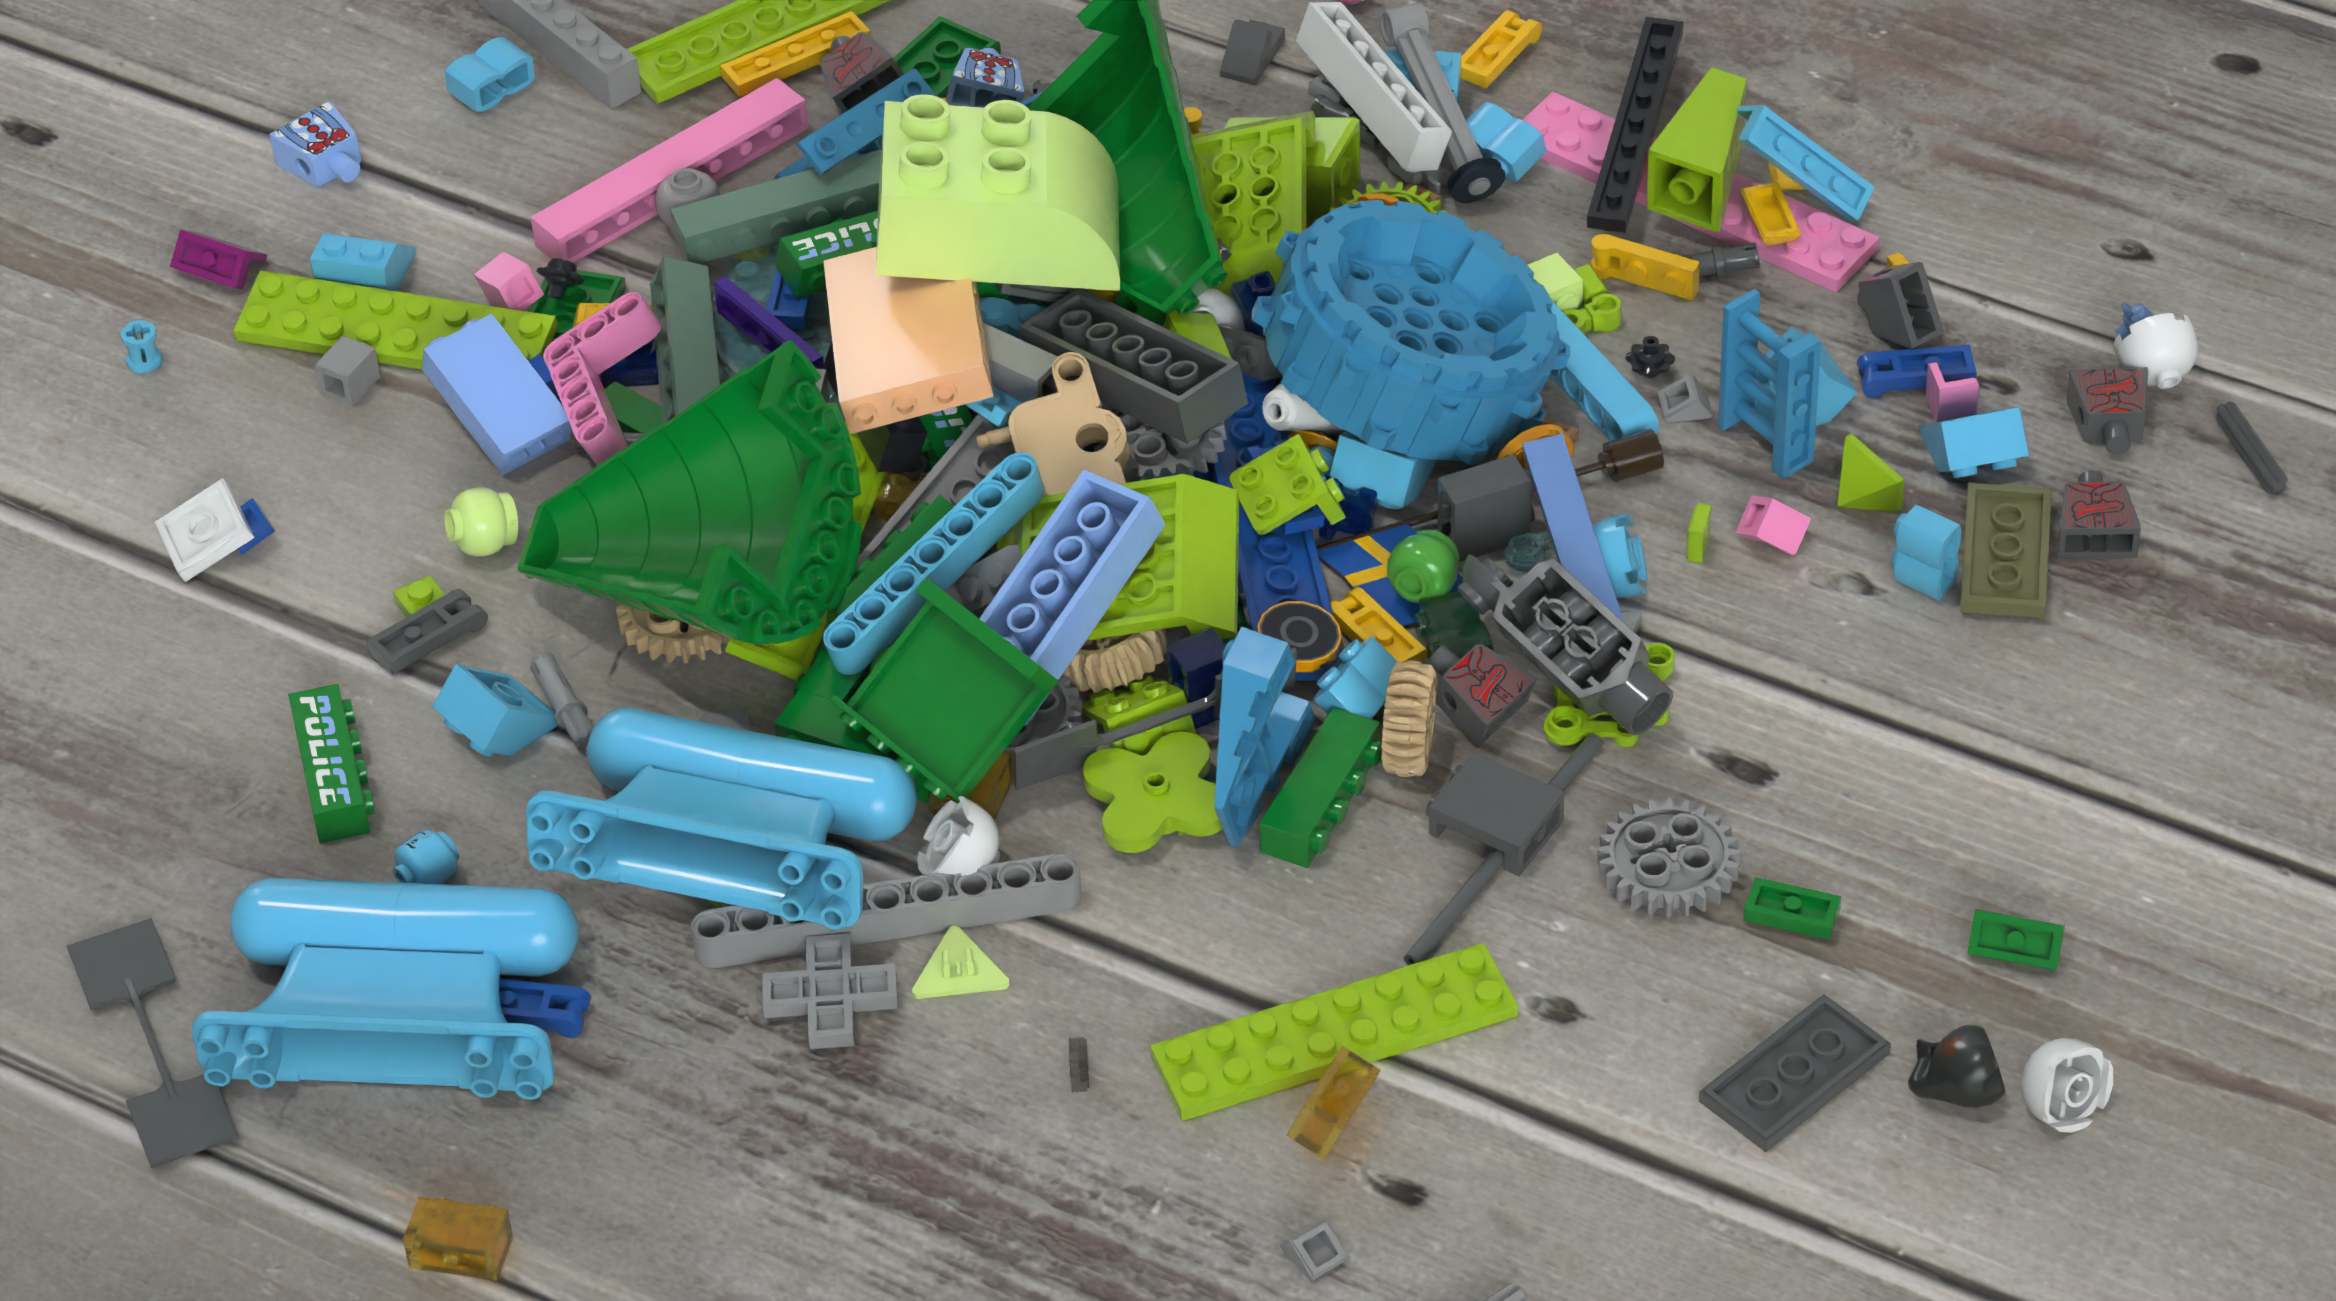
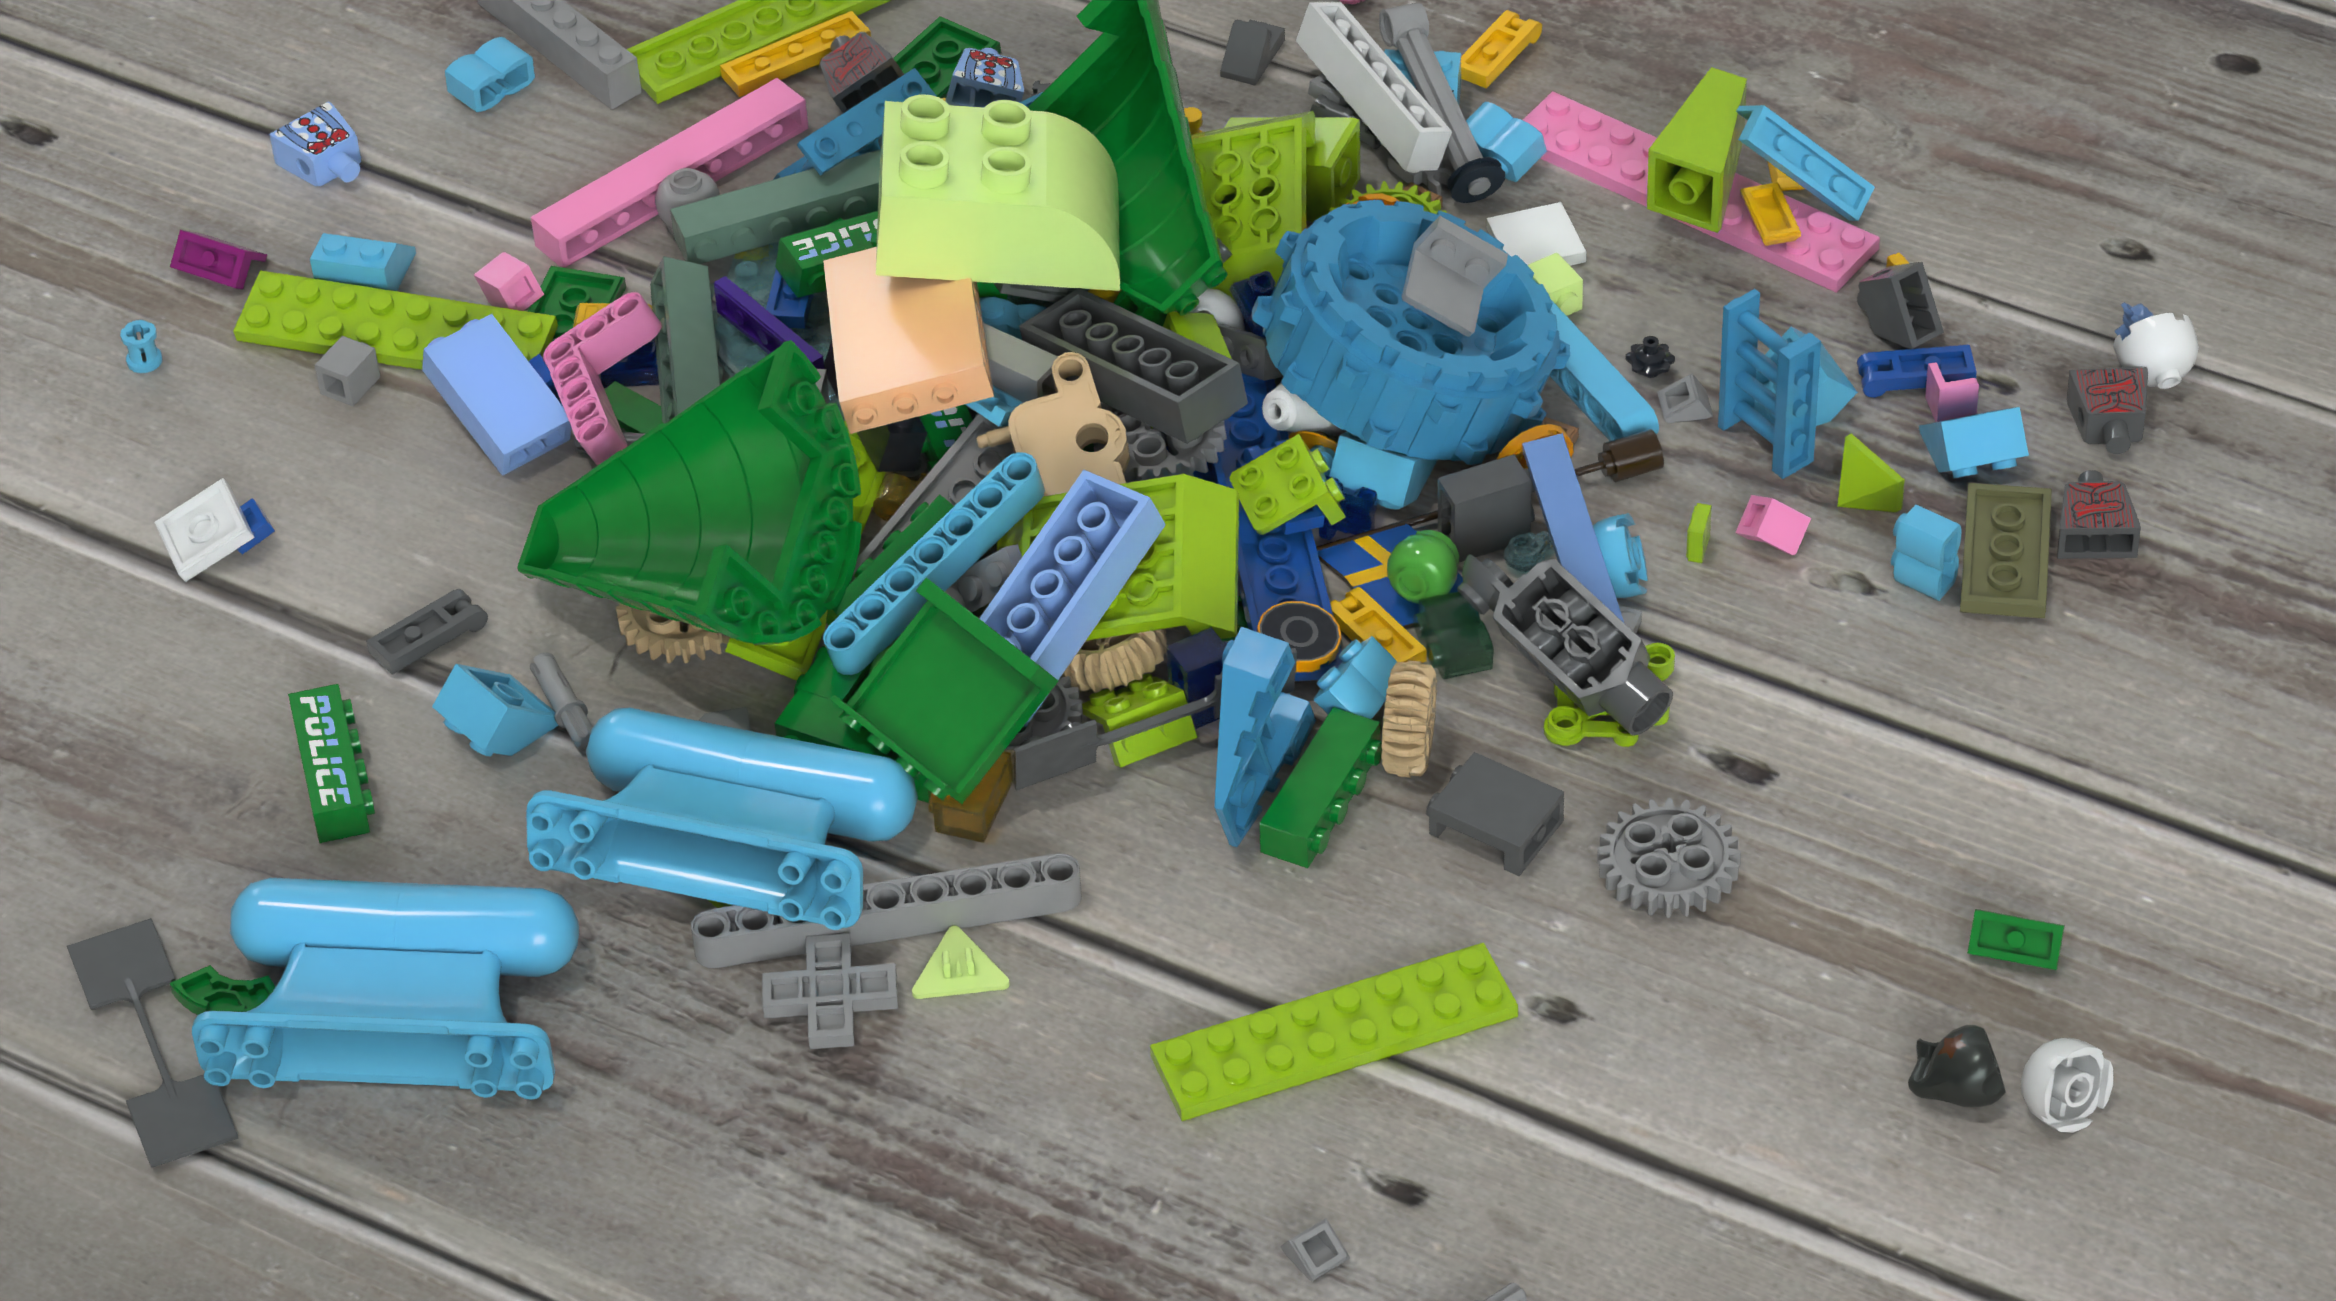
(210, 991): none -> green tile
(417, 595): lime plate -> none
(426, 859): medium azure head -> none
(458, 1238): clear yellow brick -> none
(481, 521): yellowish green piece -> none
(534, 1005): blue plate -> none
(560, 275): black plant -> none
(960, 840): white cylinder -> none
(1078, 1064): clear smoke tile -> none
(1153, 791): lime plant -> none
(1333, 1102): clear yellow brick -> none
(1450, 274): none -> light grey bracket
(1480, 690): dark grey torso -> none
(1493, 862): dark grey piece -> none
(1538, 234): none -> white tile
(1600, 309): lime bar -> none
(1635, 125): black plate -> none
(1645, 266): yellow plate -> none
(1726, 260): dark grey pin -> none
(1792, 908): green plate -> none
(1794, 1072): dark grey tile -> none
(2251, 447): dark grey axle -> none

